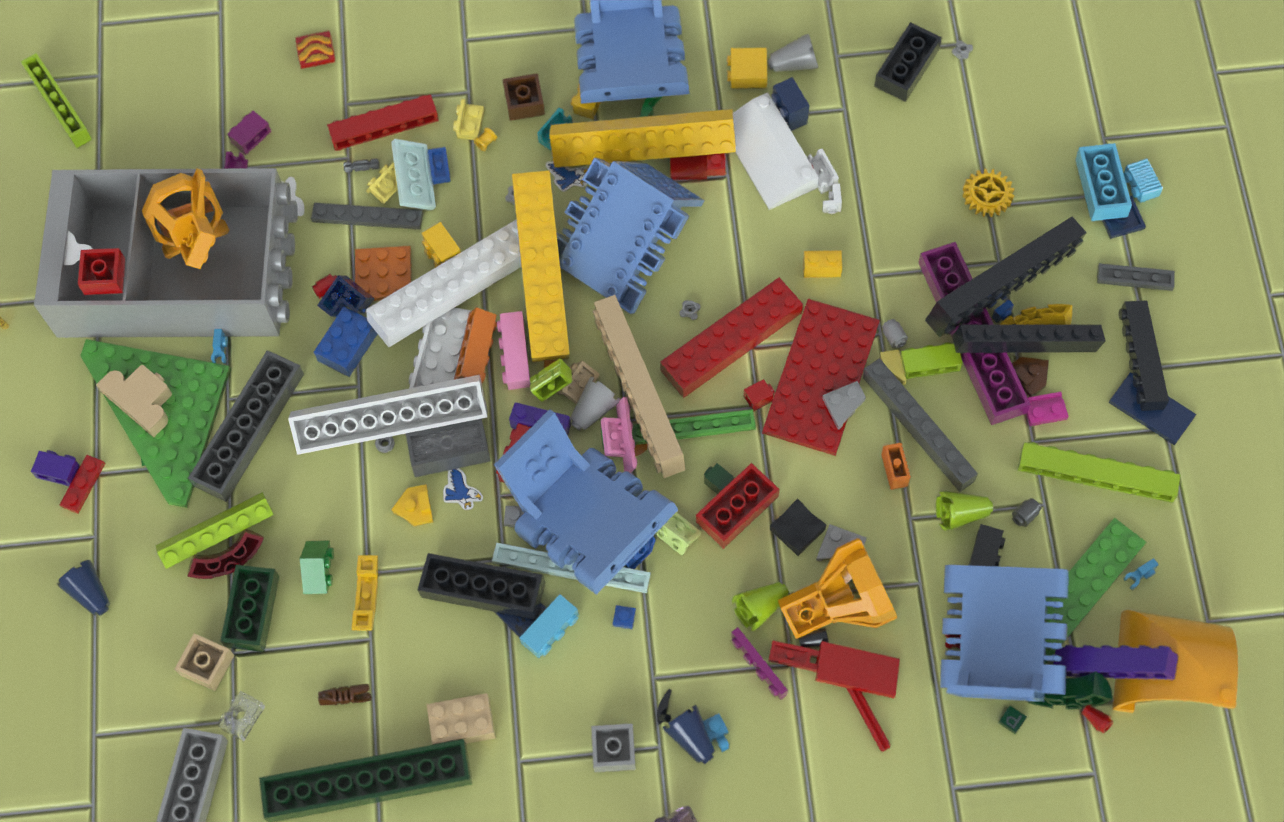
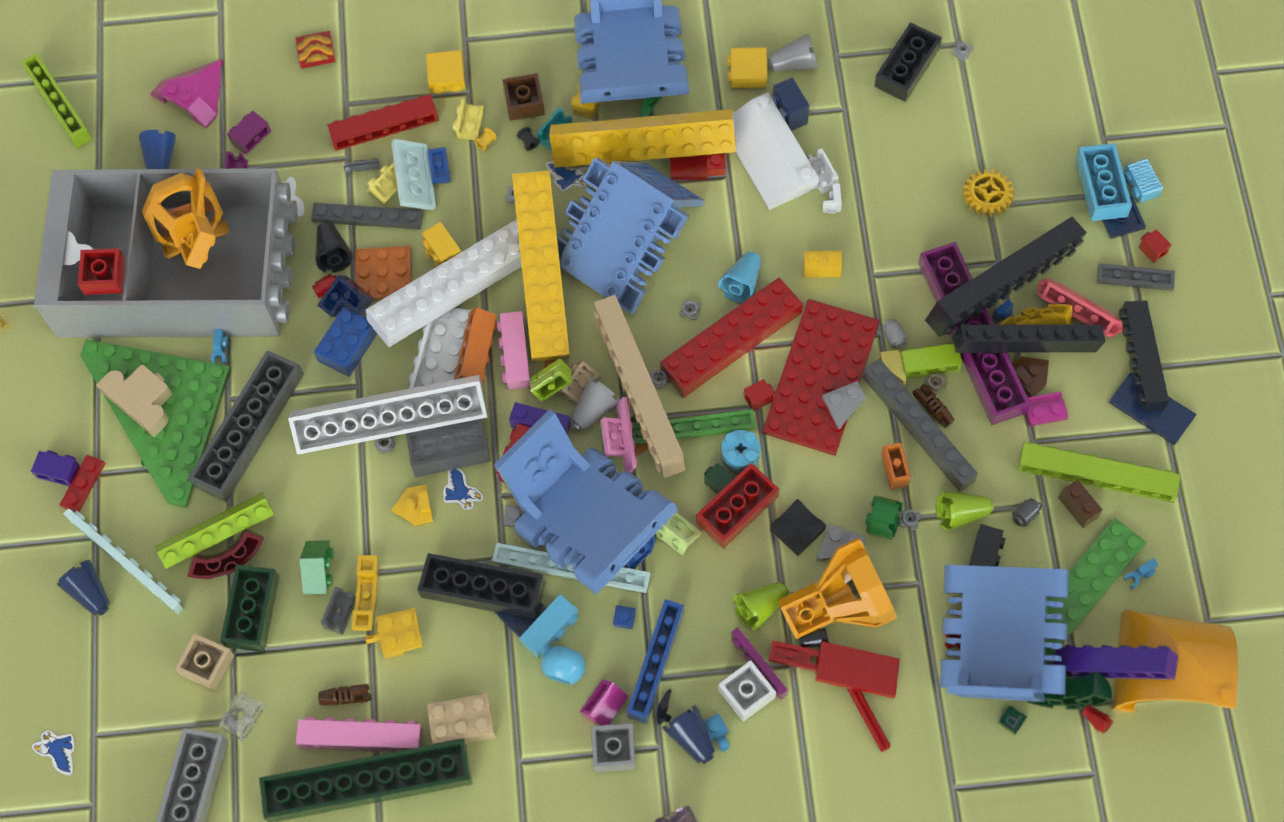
(57, 748): none -> sticker
(130, 565): none -> light aqua plate
(157, 148): none -> blue cone
(194, 91): none -> dark pink wedge
(331, 249): none -> black cone
(338, 611): none -> dark grey hinge
(358, 735): none -> bright pink brick
(397, 633): none -> yellow plate
(445, 71): none -> yellow brick
(527, 138): none -> black bush
(563, 665): none -> medium azure piece
(604, 703): none -> dark pink brick
(655, 661): none -> blue brick
(659, 374): none -> light grey plate
(740, 441): none -> medium azure brick
(741, 278): none -> medium azure cone
(746, 691): none -> white brick
(884, 517): none -> green brick
(915, 516): none -> light grey plate
(933, 405): none -> reddish brown hinge
(935, 377): none -> dark tan plate
(1080, 503): none -> reddish brown brick
(1082, 308): none -> coral brick
(1154, 245): none -> red brick

